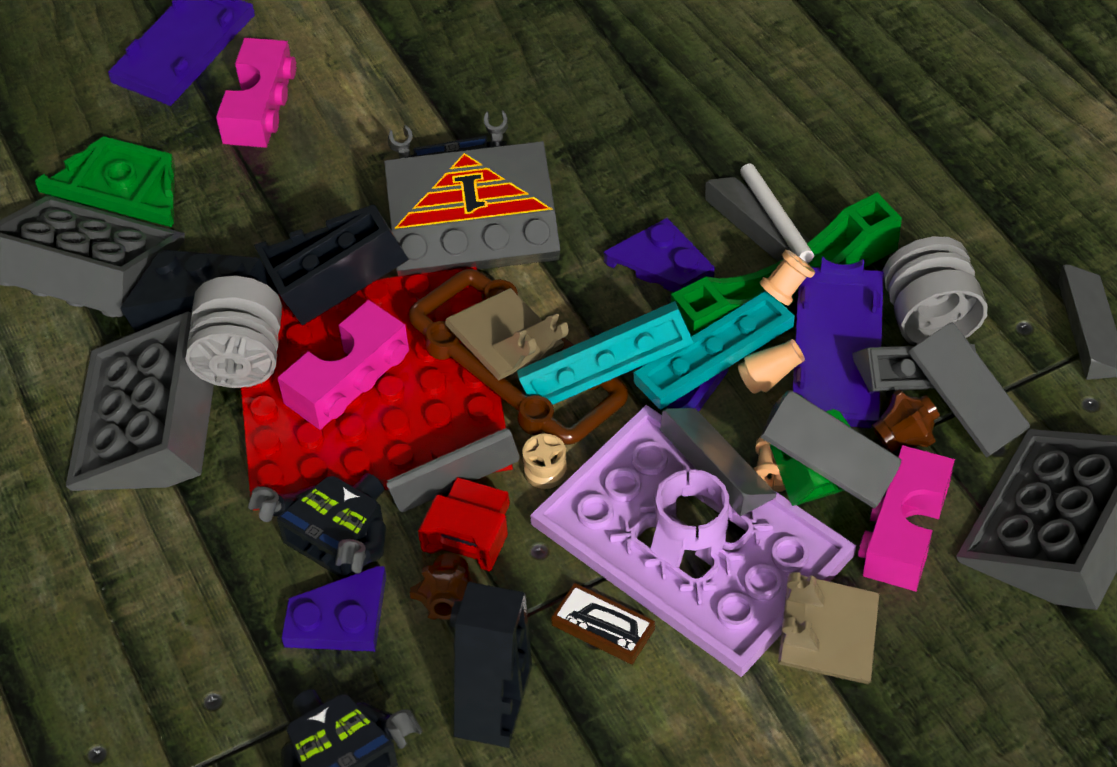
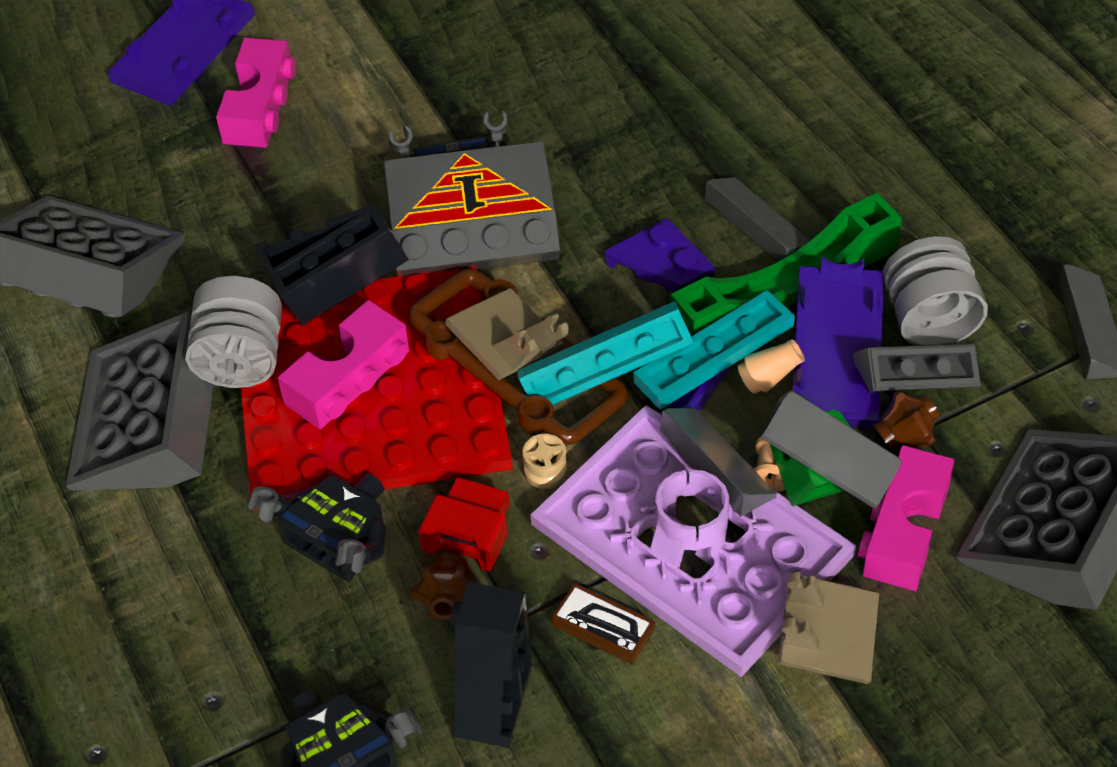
(118, 179): green wing -> none
(174, 277): black wedge -> none
(337, 614): dark purple wing -> none
(440, 474): dark grey slope -> none
(776, 213): white bar -> none
(787, 277): light nougat bush -> none
(969, 389): dark grey slope -> none

